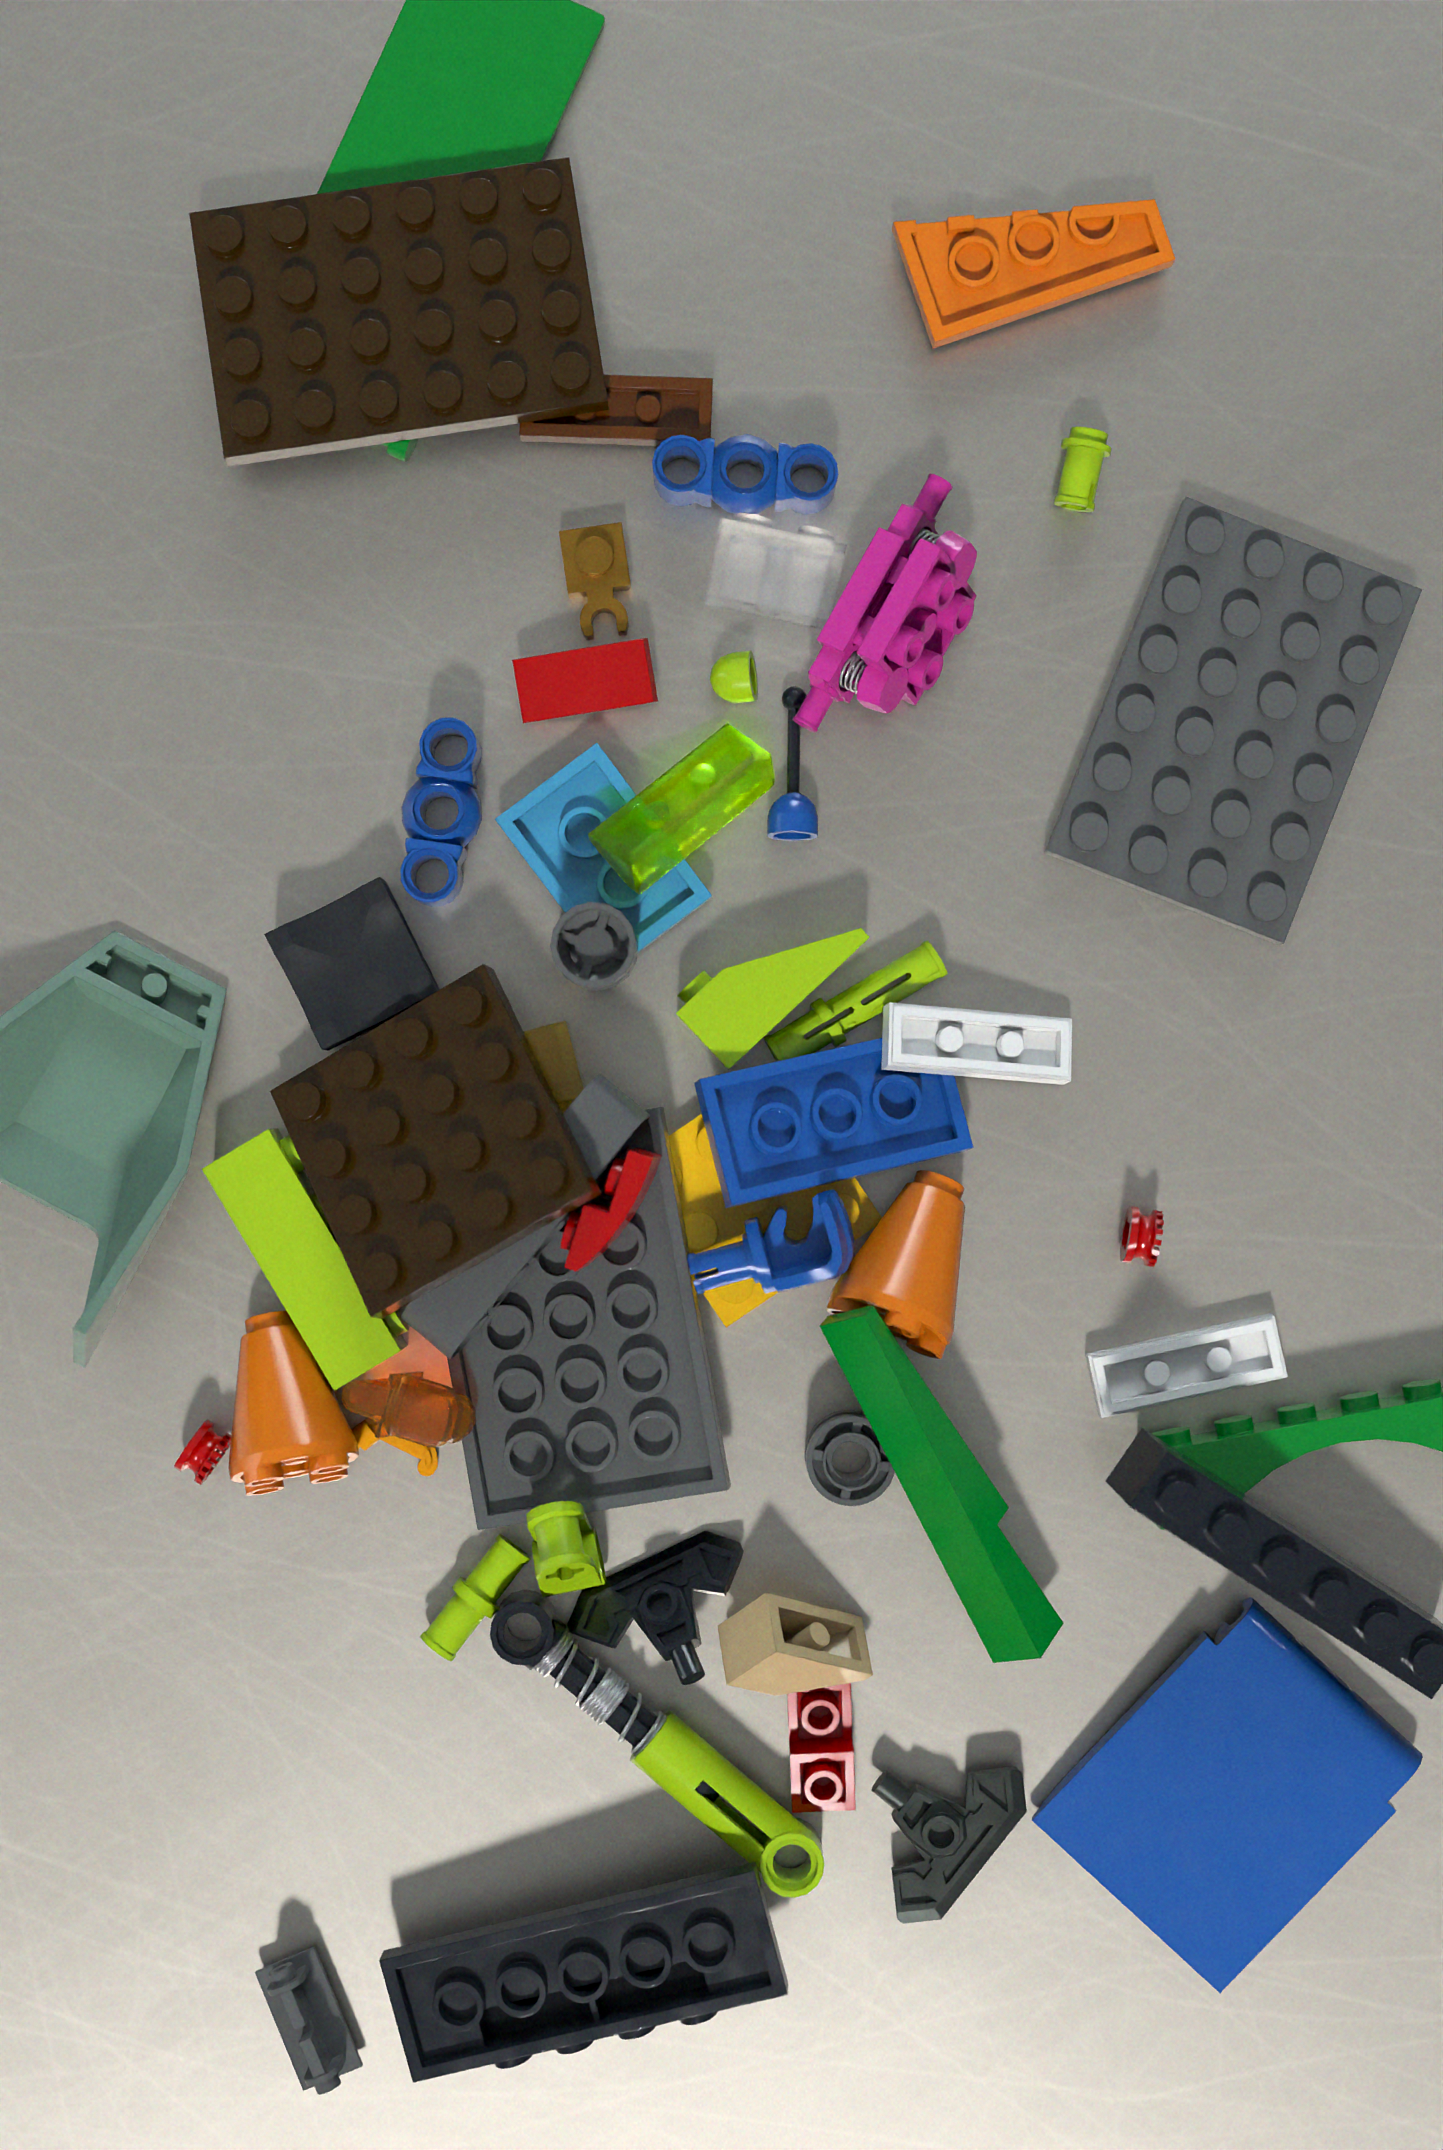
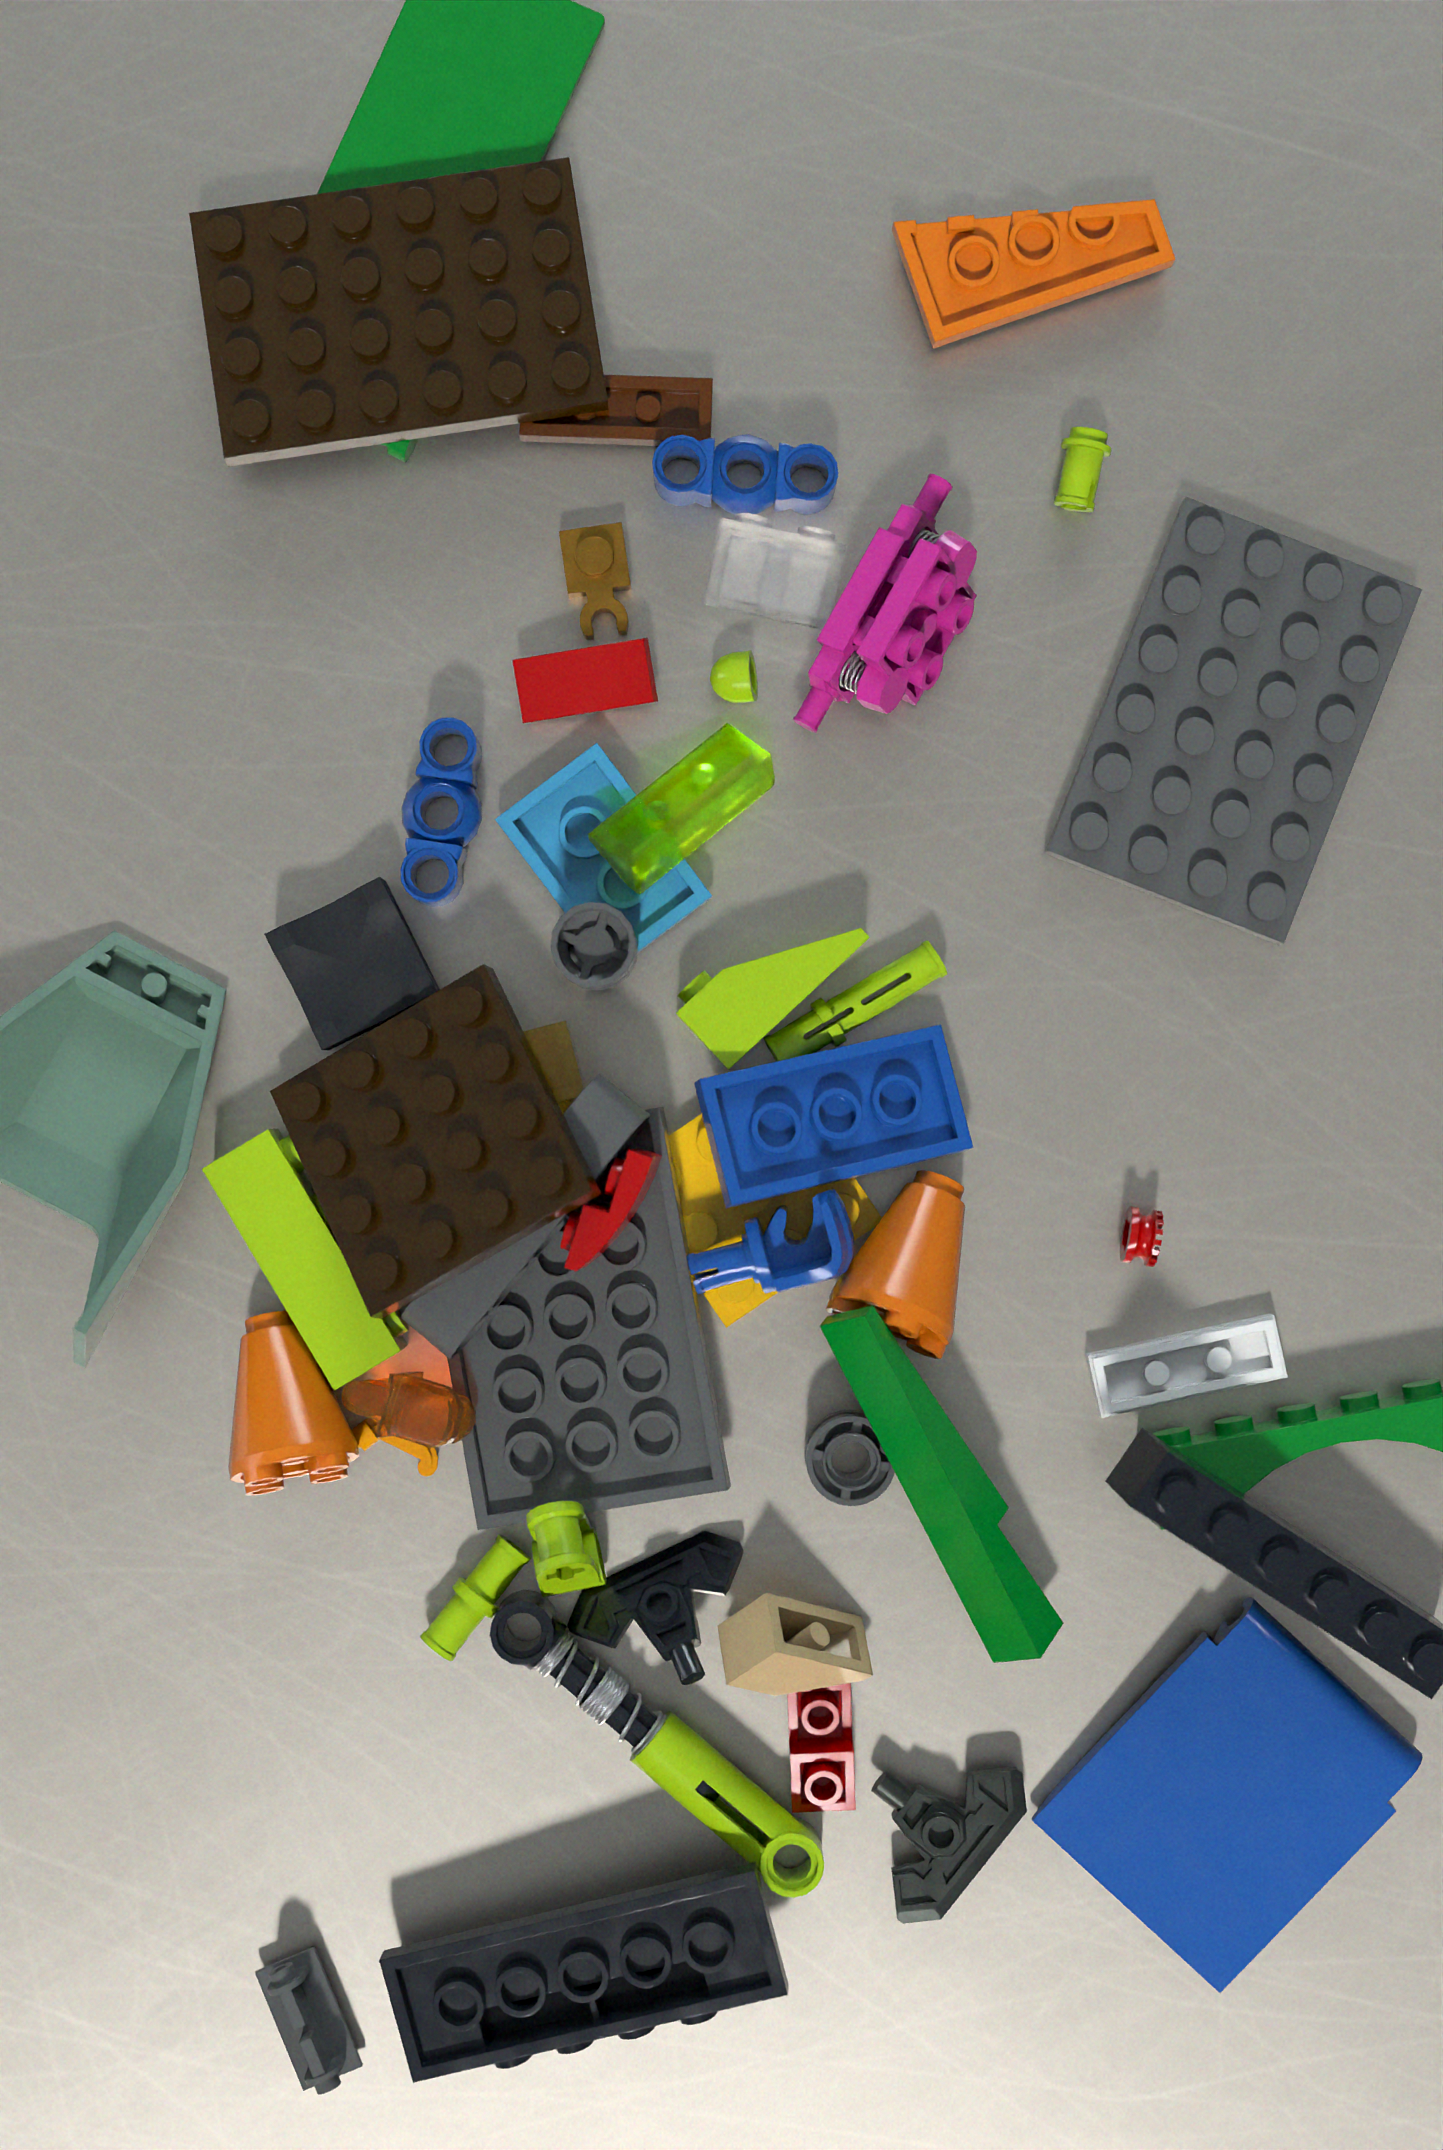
(203, 1452): red bush -> none
(793, 814): hinge -> none
(976, 1043): white tile -> none

